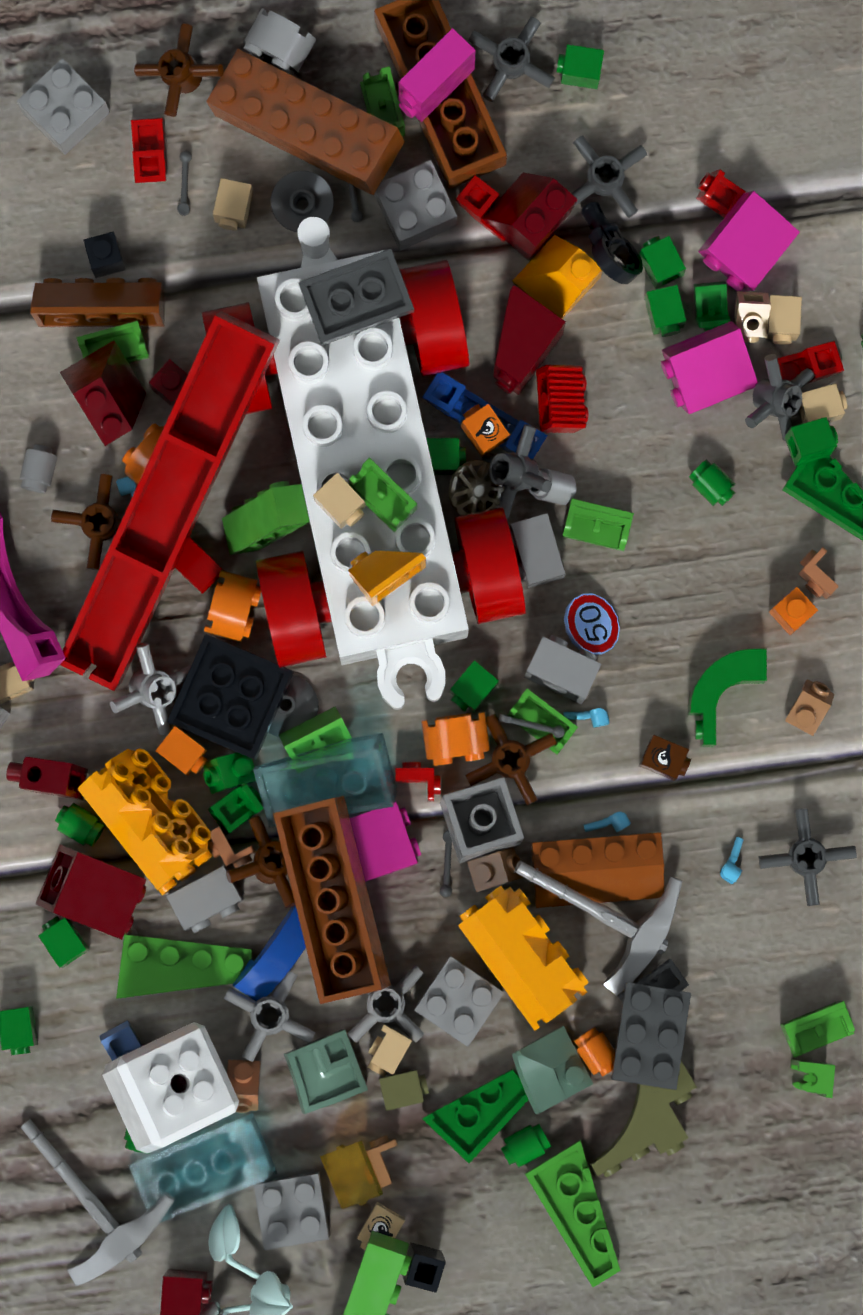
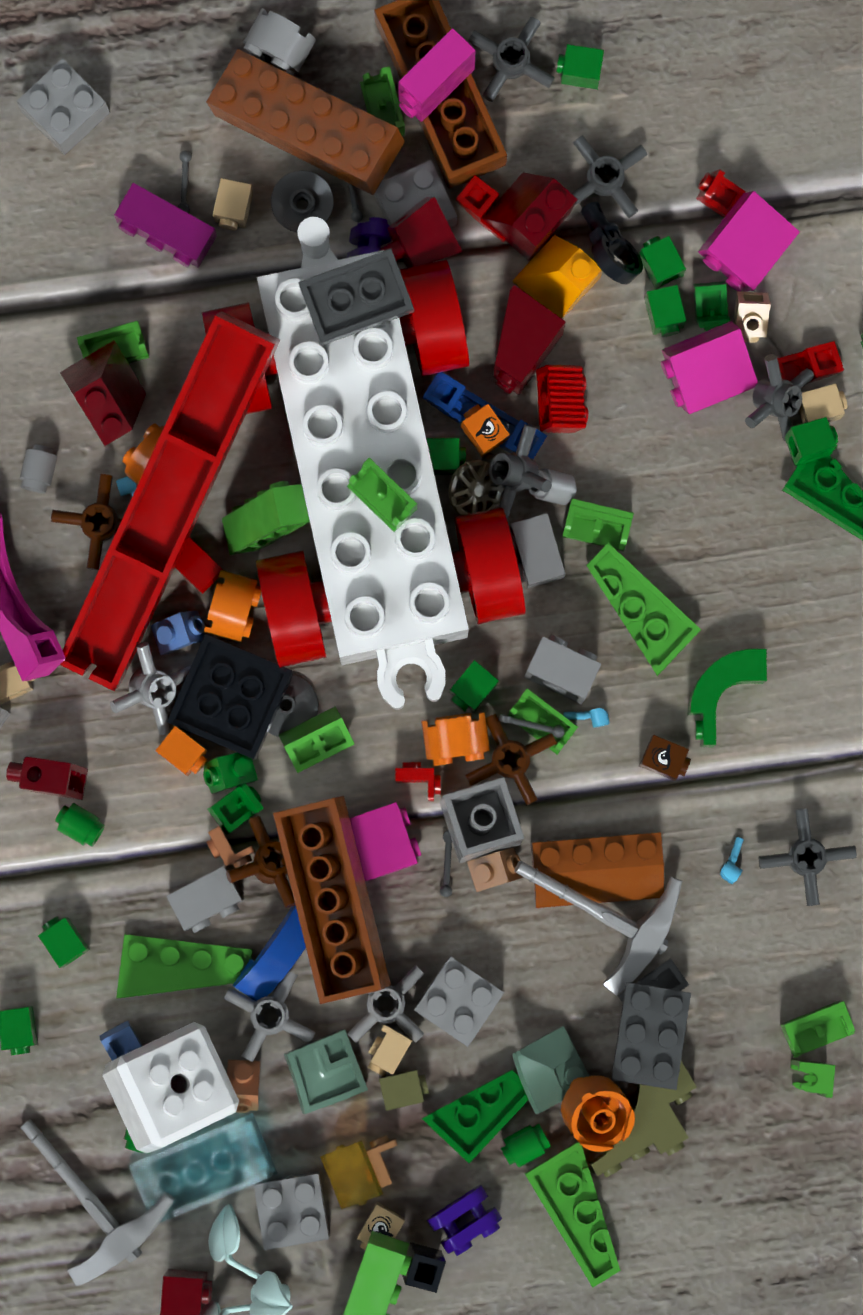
(91, 892): dark red slope -> none
(98, 303): dark orange slope -> none
(104, 254): black brick -> none
(148, 150): red slope -> none
(155, 831): light orange brick -> none
(165, 226): none -> magenta brick
(168, 382): dark red brick -> none
(178, 631): none -> medium blue bracket
(179, 70): reddish brown bar -> none
(340, 501): tan brick -> none
(349, 768): clear light blue slope -> none
(369, 236): none -> dark purple brick
(384, 572): light orange slope -> none
(422, 235): none -> dark red torso
(460, 1238): none -> dark purple brick
(522, 955): light orange brick -> none
(591, 623): piece -> none
(596, 1051): orange brick -> none
(597, 1113): none -> orange brick
(618, 820): medium azure hand -> none
(647, 613): none -> bright green wing
(712, 483): green brick -> none
(784, 319): tan brick -> none
(793, 611): orange brick -> none
(810, 707): medium nougat bracket -> none
(817, 581): nougat bracket -> none

